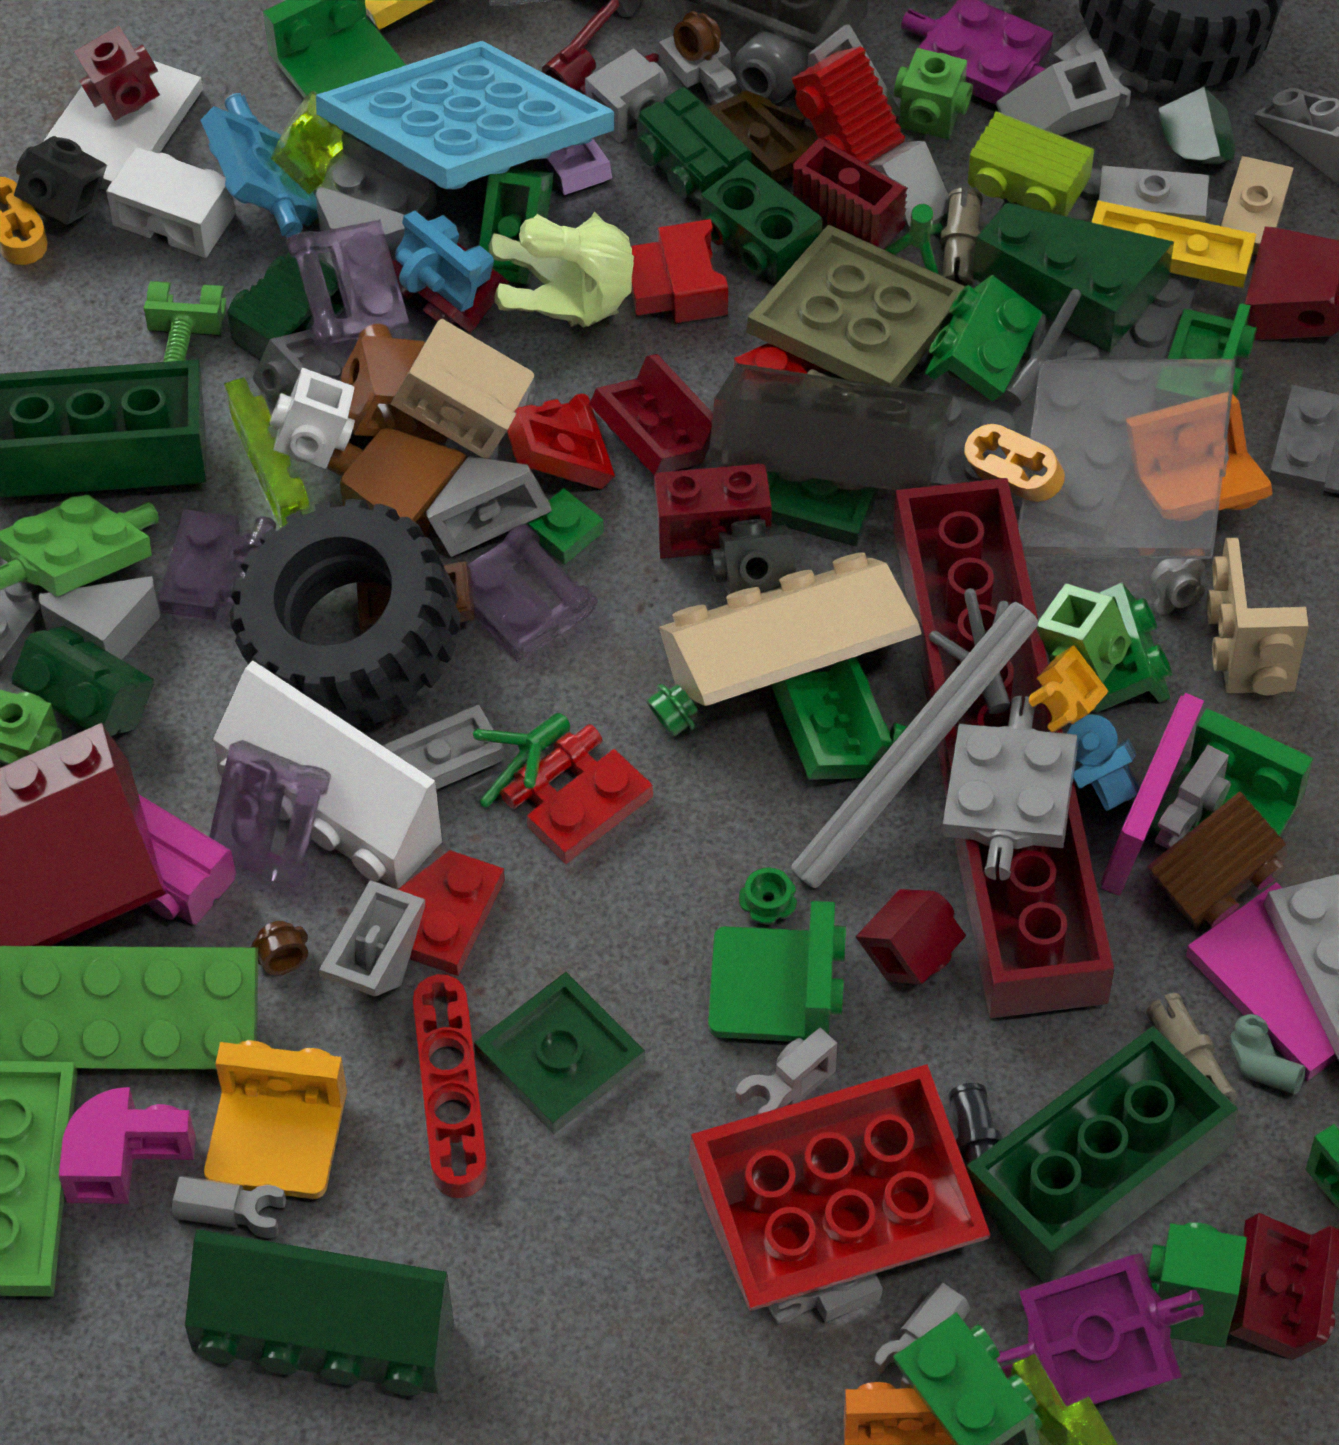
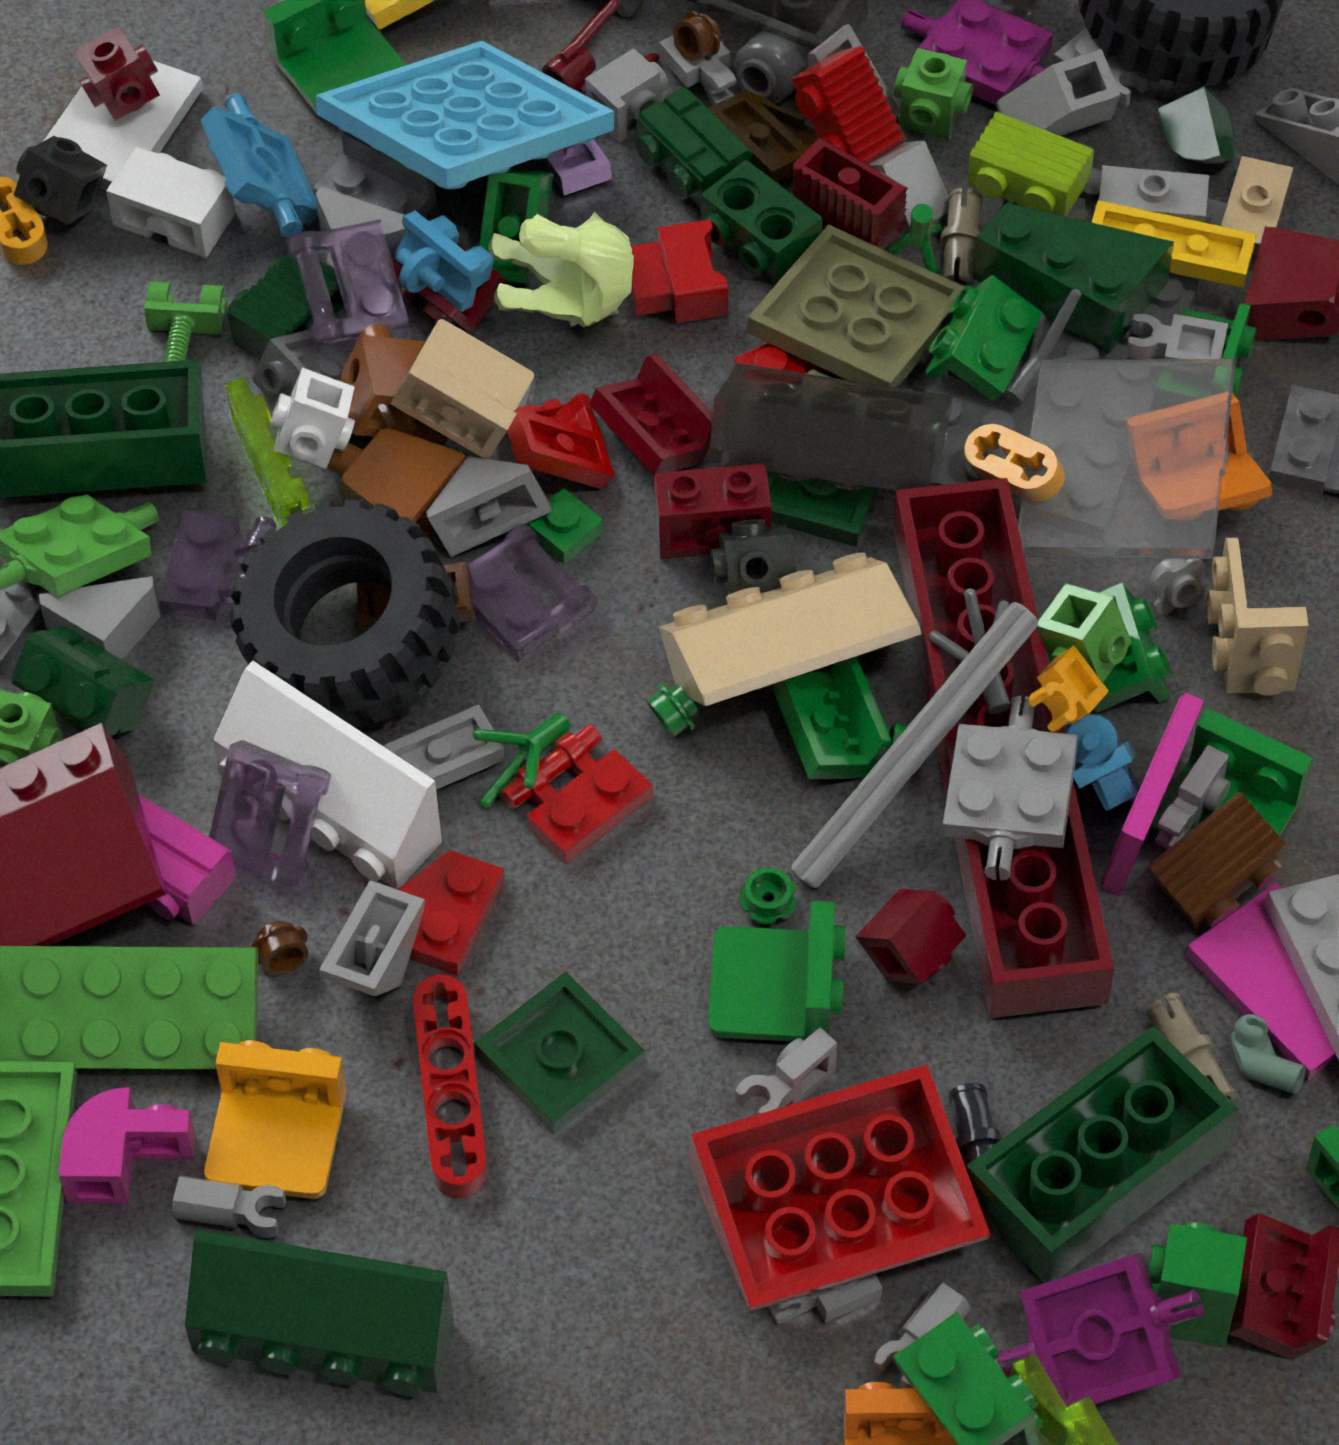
(307, 145): clear neon green slope -> none
(1184, 339): none -> light grey plate

